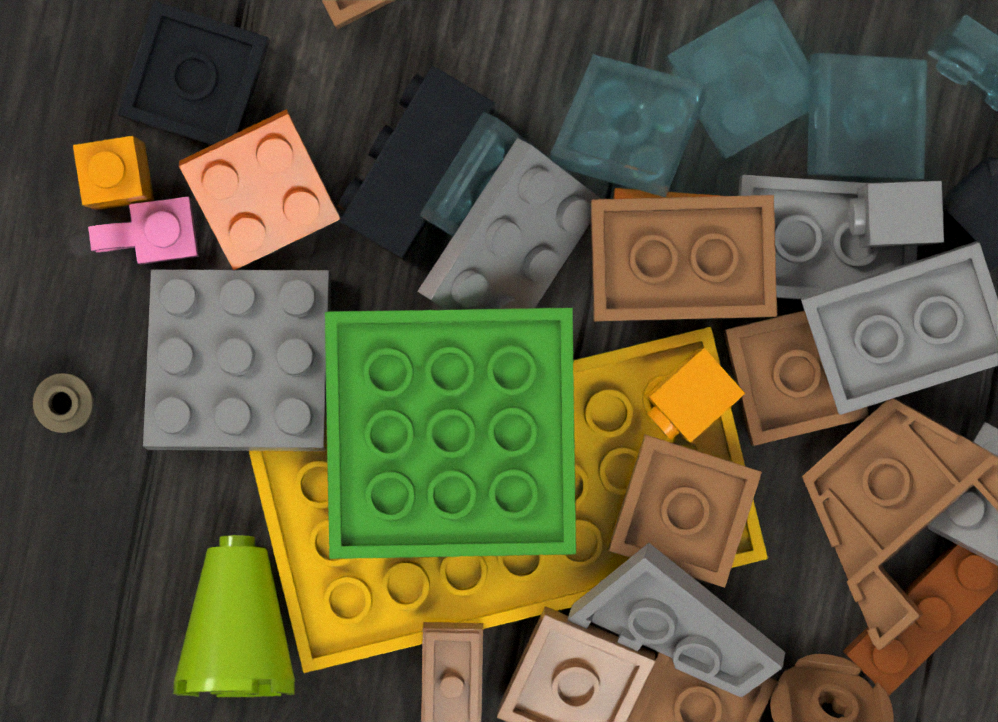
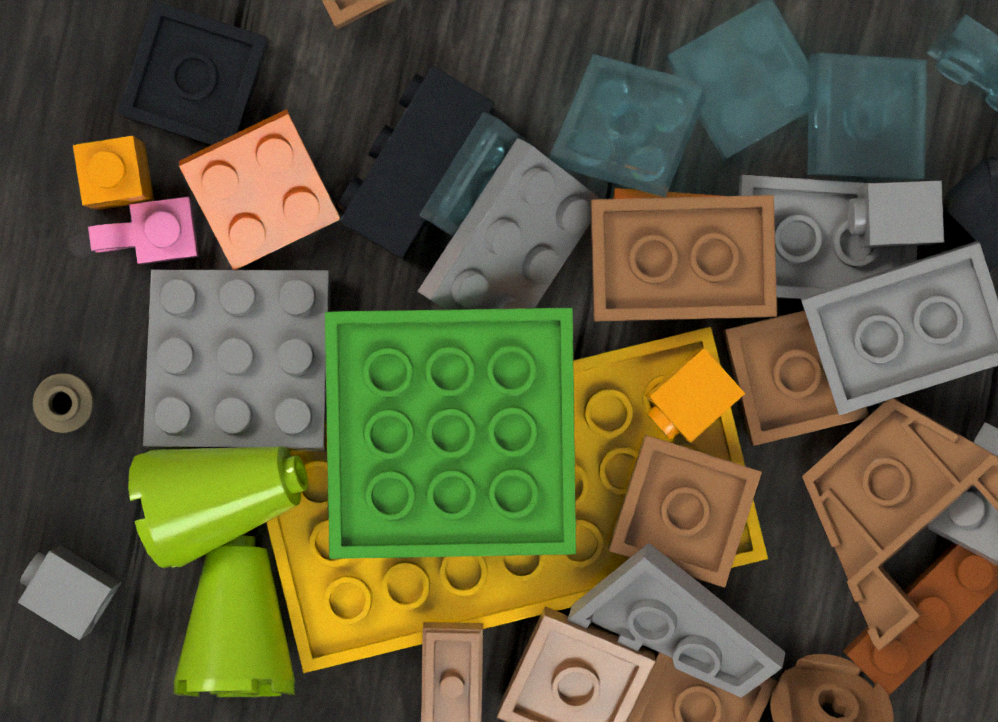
(67, 590): none -> light grey brick
(210, 496): none -> lime cone

